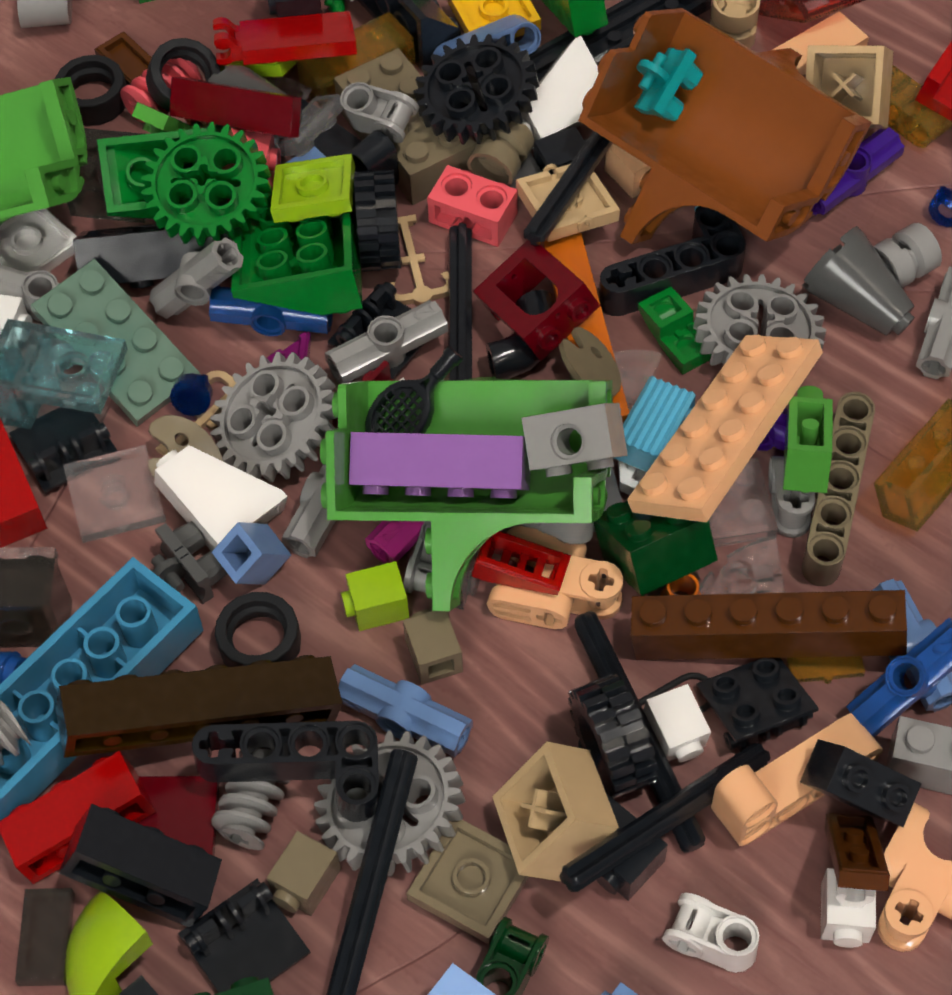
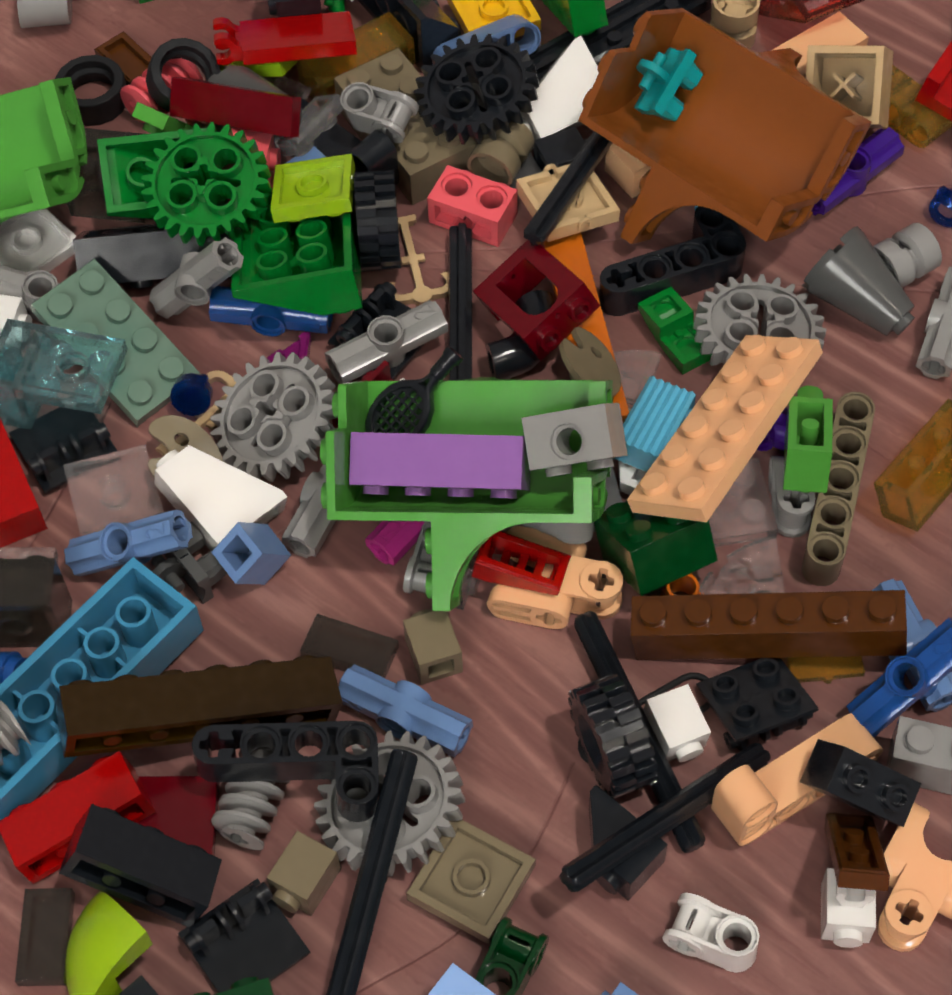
(122, 541): none -> medium blue piece
(249, 607): black tyre -> none
(349, 645): none -> clear smoke tile
(375, 596): lime brick -> none
(554, 810): tan brick -> none

